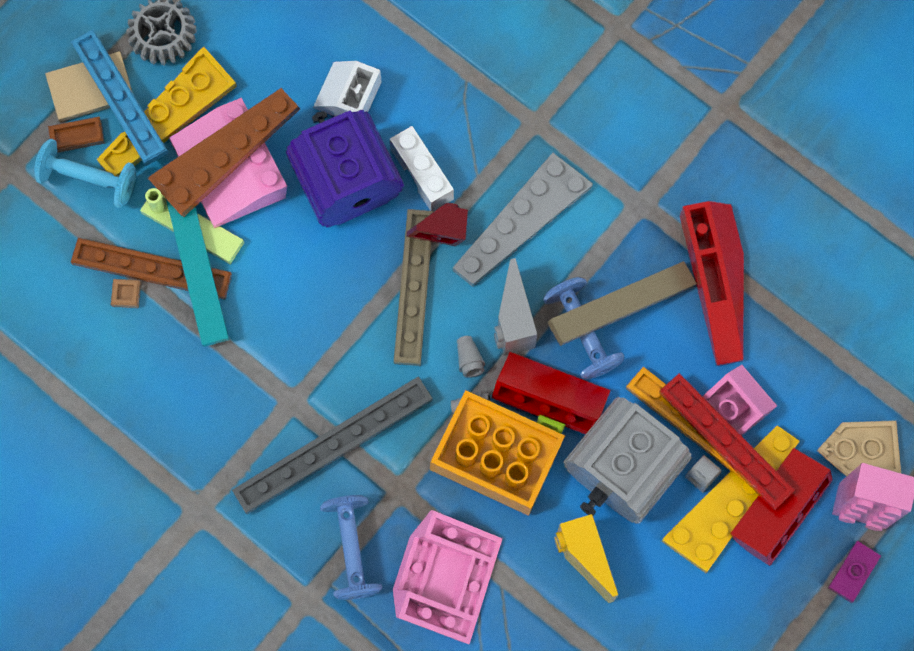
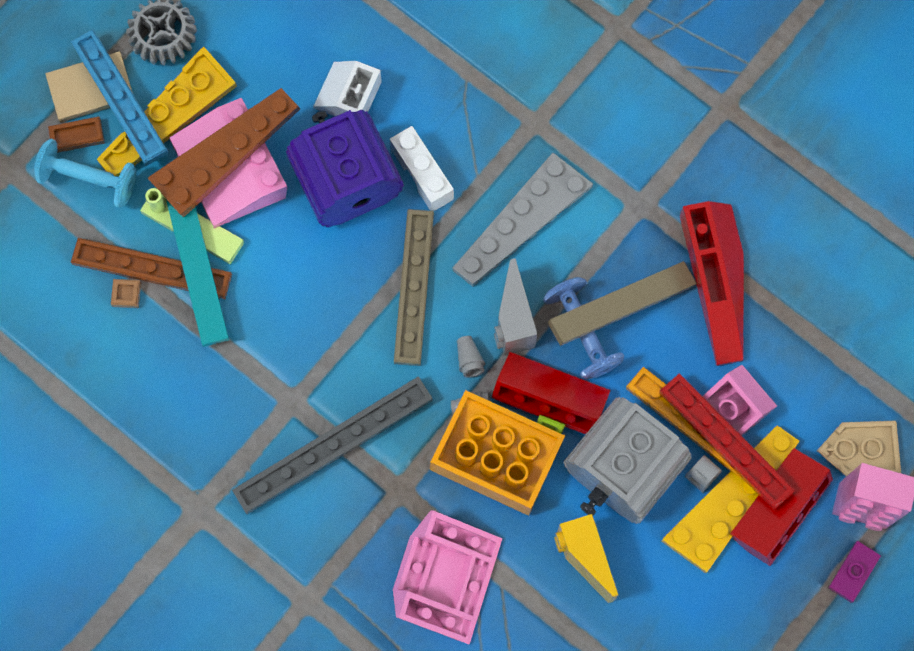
(351, 548): medium blue hose -> none
(443, 226): dark red slope -> none

